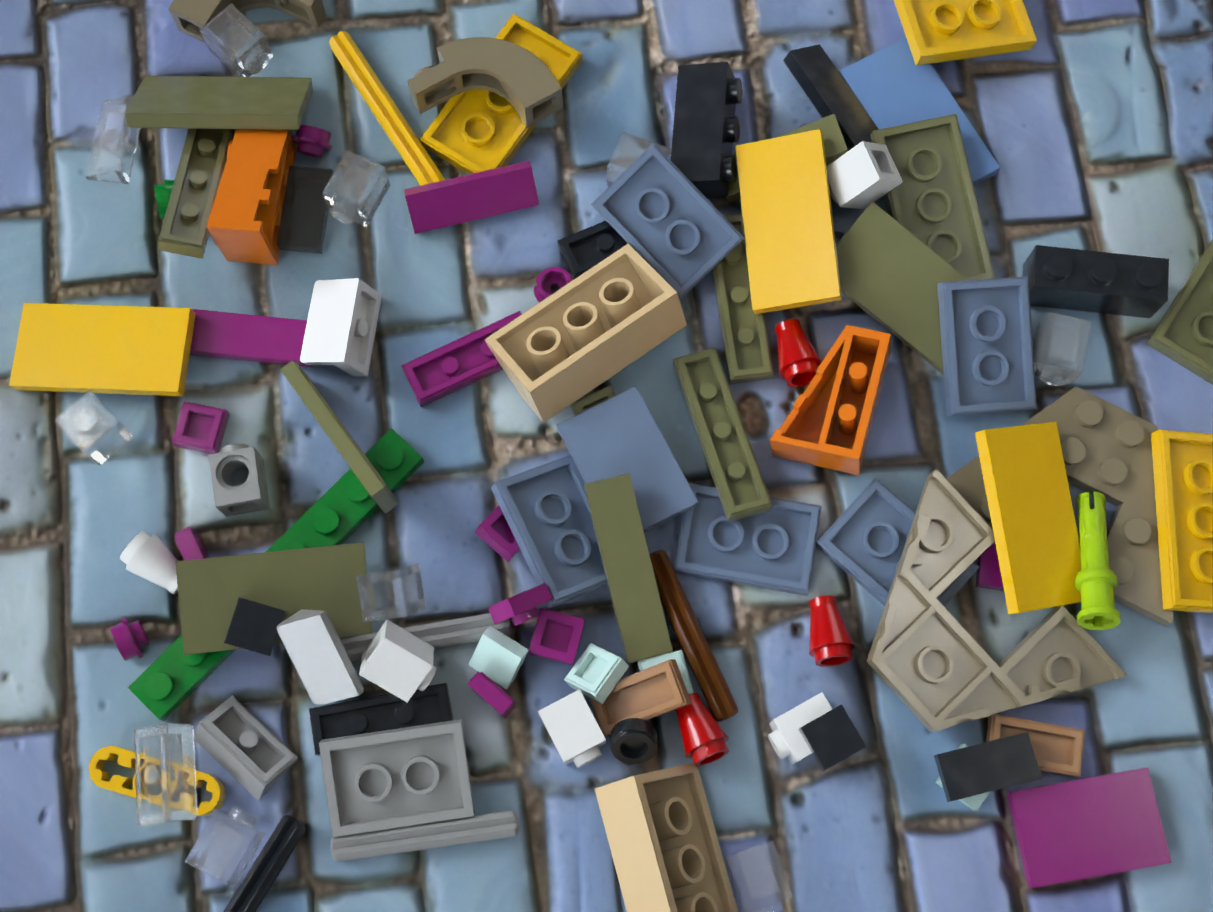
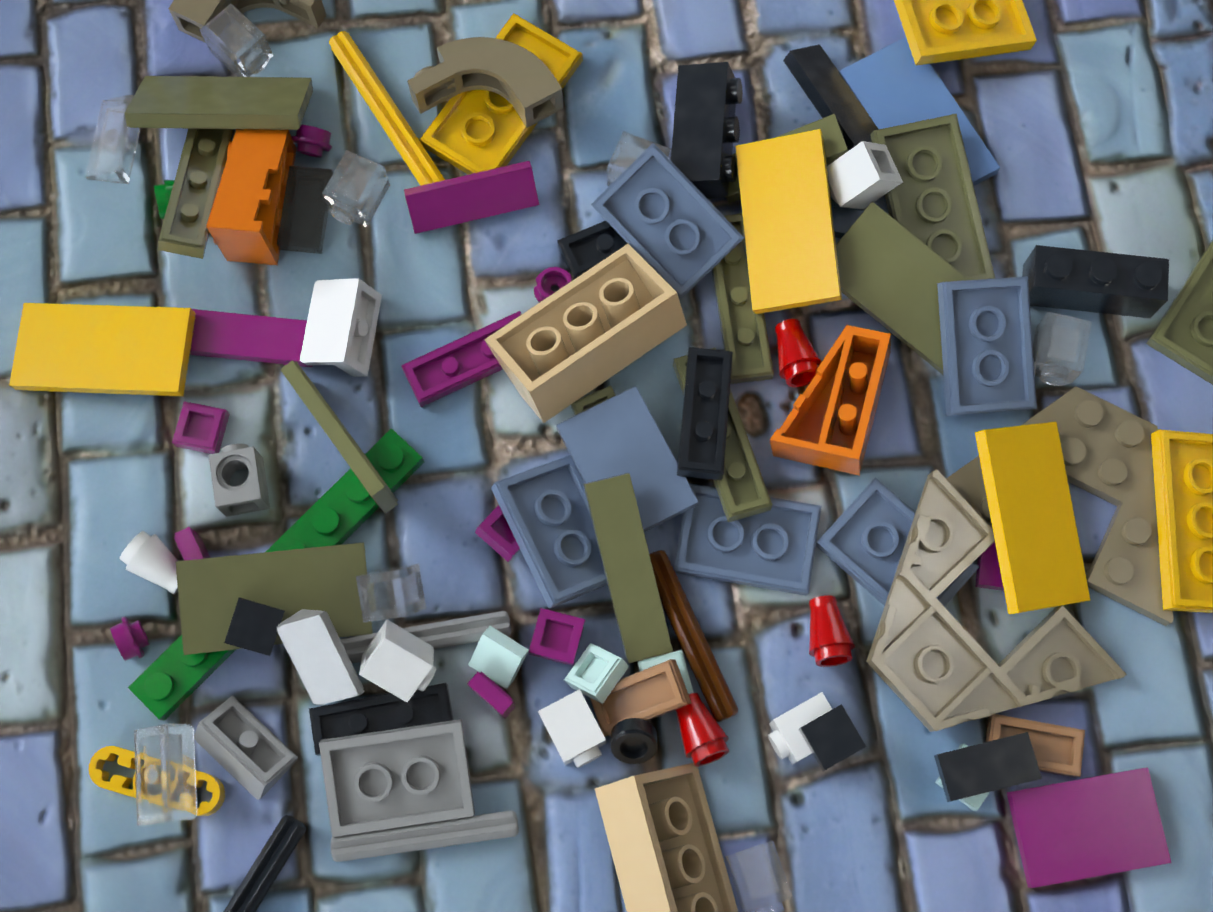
(94, 428): clear brick -> none
(226, 845): clear brick -> none
(521, 606): magenta plate -> none
(705, 413): none -> black tile
(1096, 578): lime pin -> none

